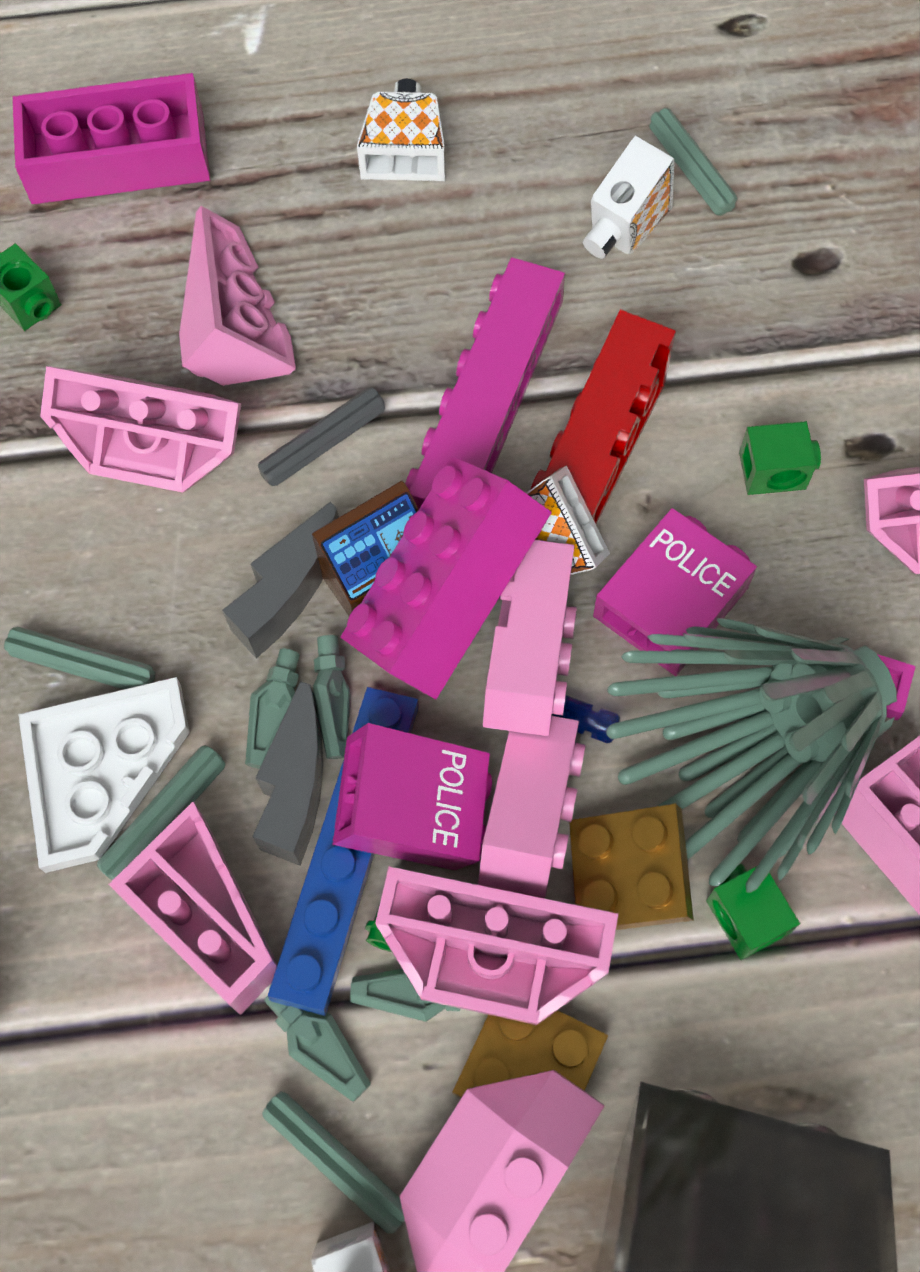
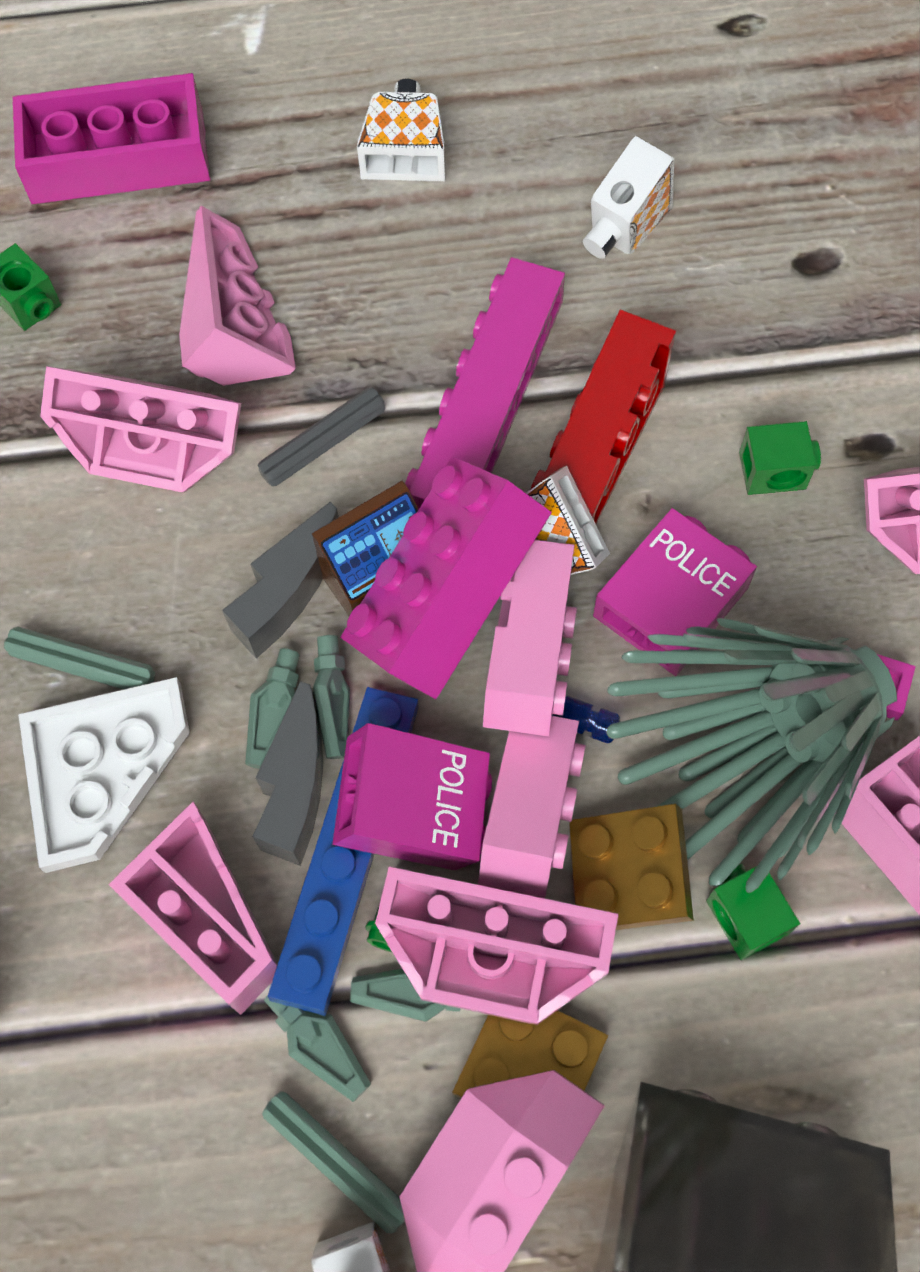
(163, 809): sand green axle -> none
(693, 162): sand green axle -> none

